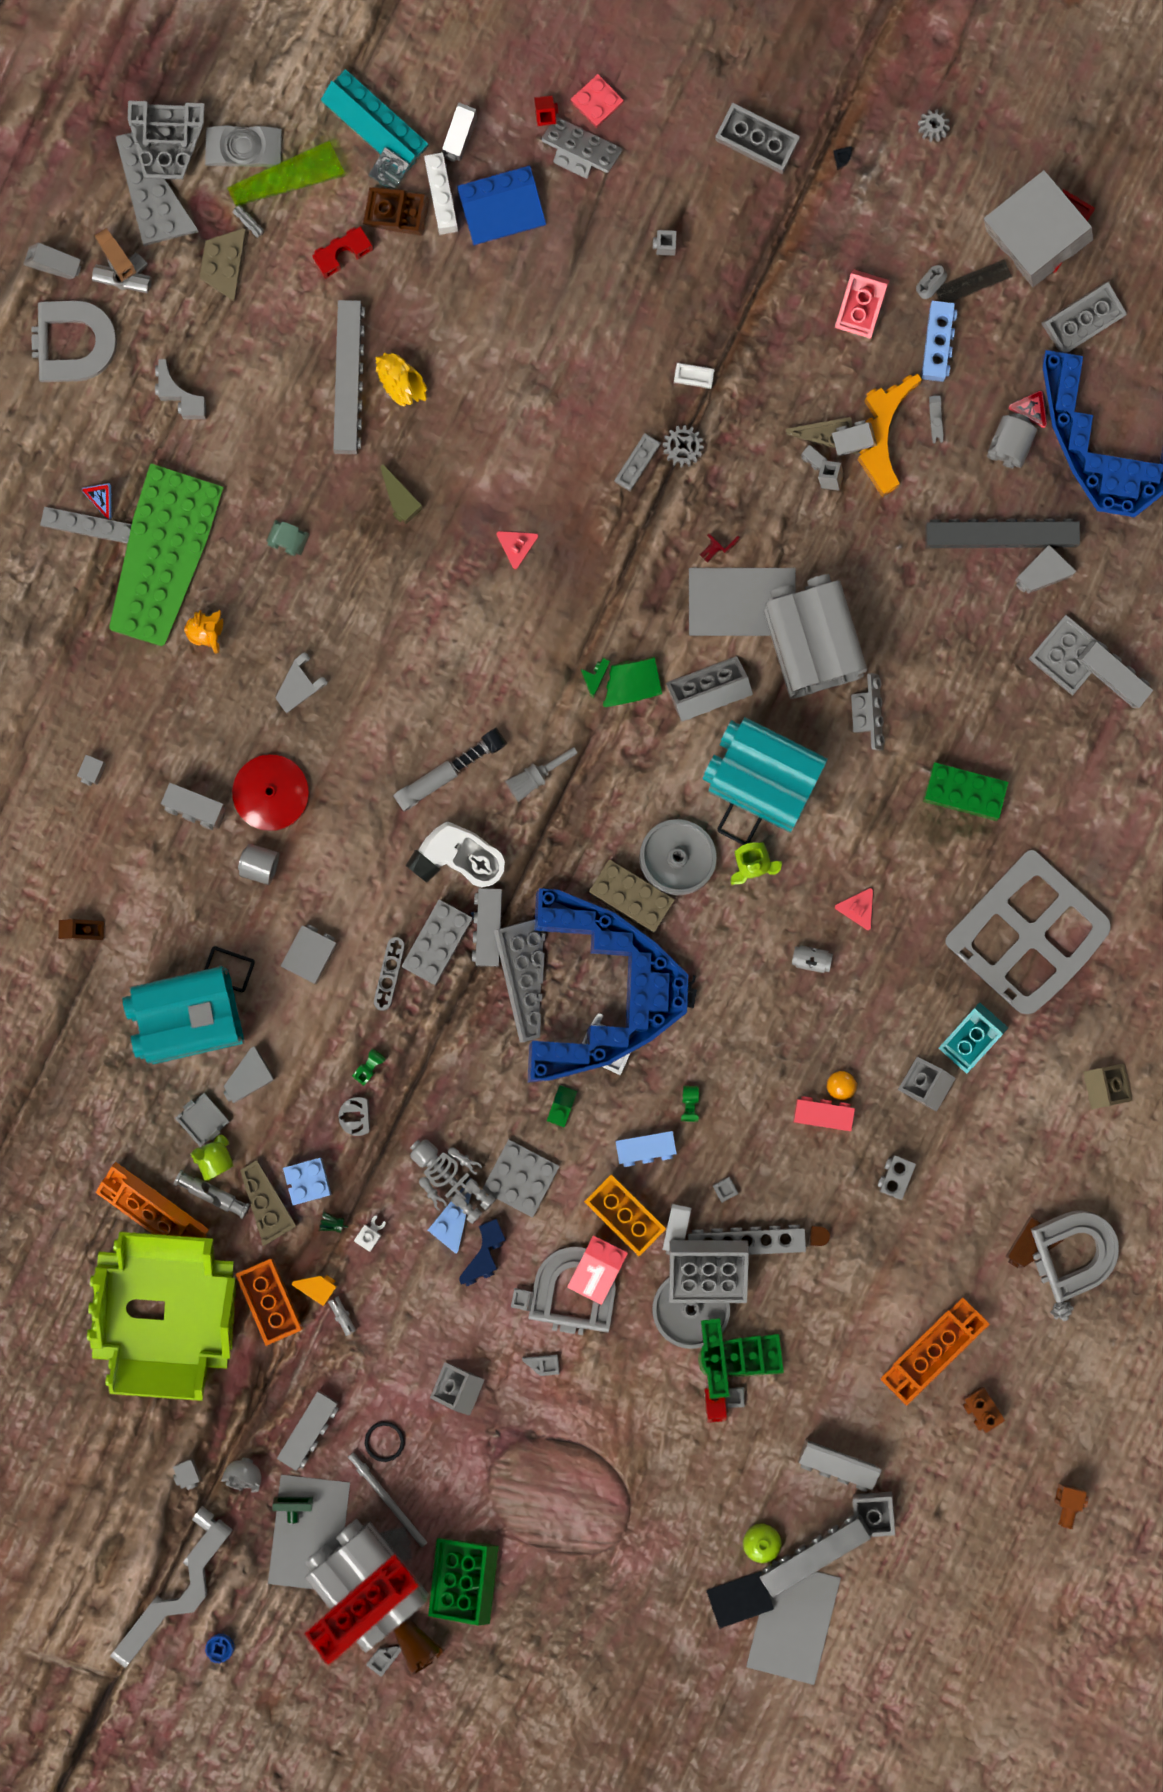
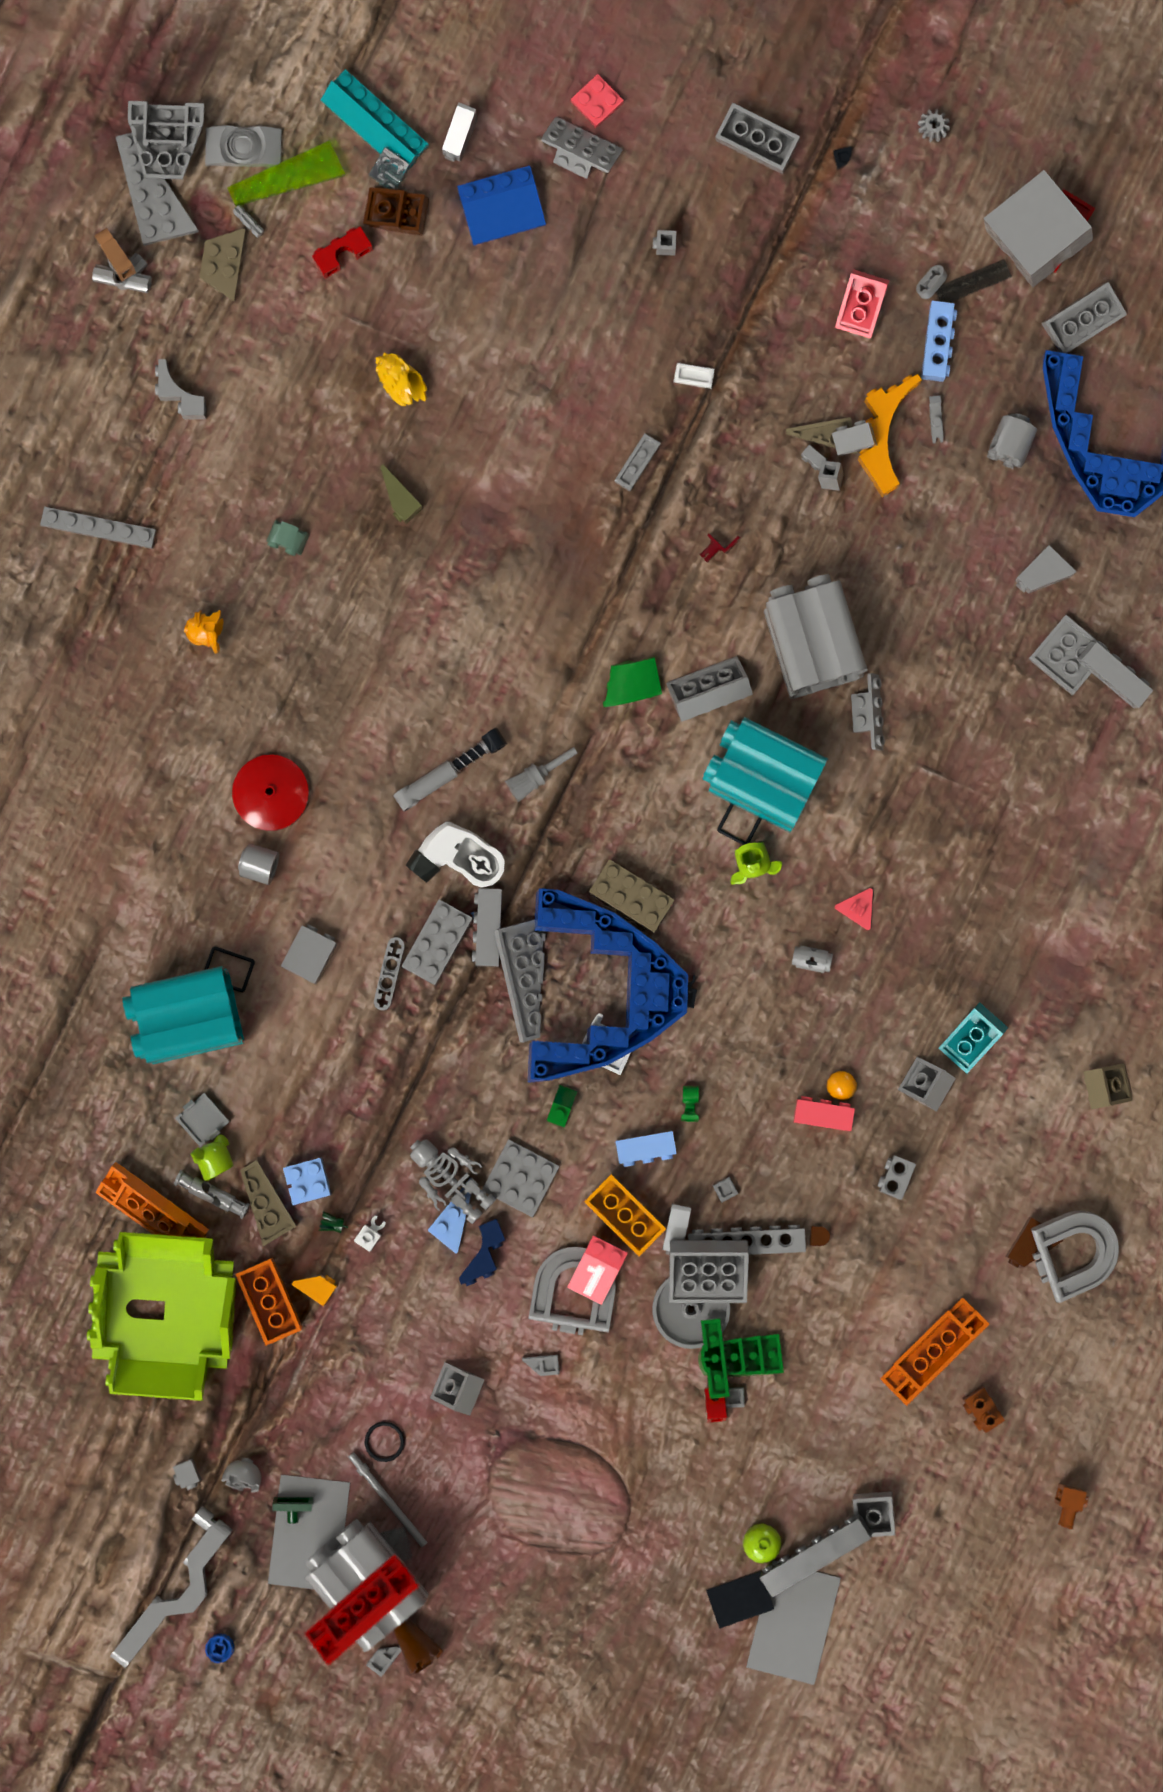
(52, 261): light grey slope -> none
(76, 369): light grey piece -> none
(81, 929): reddish brown slope -> none
(91, 770): light grey brick -> none
(101, 497): piece -> none
(162, 552): bright green wing -> none
(193, 806): light grey brick -> none
(200, 1015): light grey sticker -> none
(248, 1077): light grey slope -> none
(297, 685): light grey flag -> none
(307, 1430): light grey brick -> none
(342, 1315): light grey pin -> none
(348, 377): light grey brick -> none
(349, 1107): light grey piece -> none
(365, 1071): green leg -> none
(441, 193): white brick -> none
(463, 1581): green slope -> none
(516, 545): coral piece -> none
(522, 1299): light grey tile -> none
(545, 110): red brick -> none
(593, 681): green slope -> none
(682, 841): light grey dish -> none
(690, 455): light grey gear -> none
(733, 599): light grey piece -> none
(838, 1464): light grey slope -> none
(965, 791): green brick -> none
(1002, 534): dark grey brick -> none
(1030, 934): light grey window -> none
(1031, 407): piece -> none
(1062, 1310): light grey plant -> none

